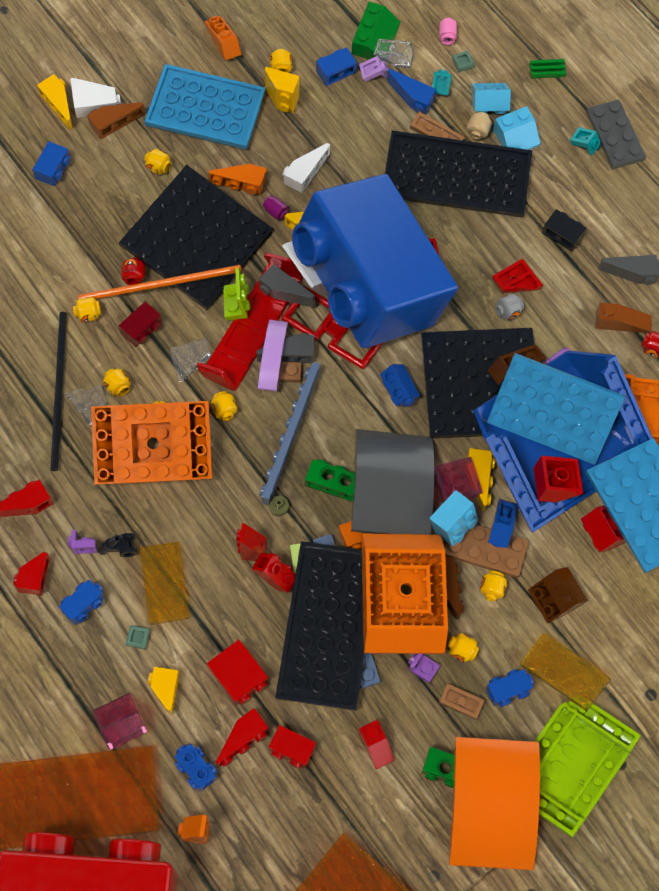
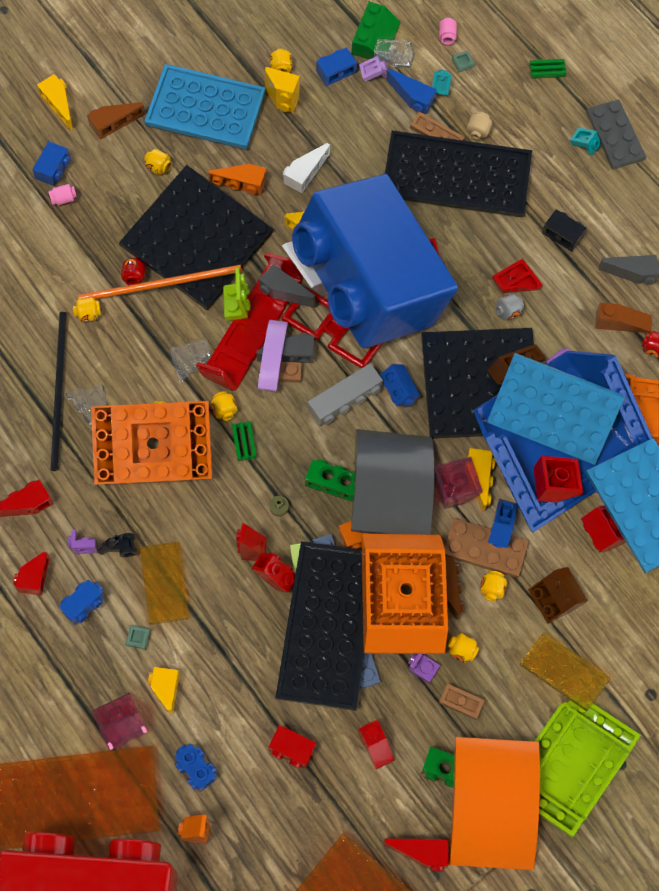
(62, 194): none -> bright pink brick
(92, 96): white slope -> none
(116, 382): yellow head -> none
(140, 324): dark red brick -> none
(223, 37): orange slope -> none
(238, 673): red brick -> none
(241, 426): none -> green tile
(244, 733): red slope -> none
(276, 208): magenta brick -> none
(287, 439): sand blue plate -> none
(345, 395): none -> light grey brick
(426, 852): none -> red slope
(454, 518): medium azure brick -> none
(491, 97): medium azure slope -> none
(512, 686): blue brick -> none
(517, 130): medium azure slope -> none

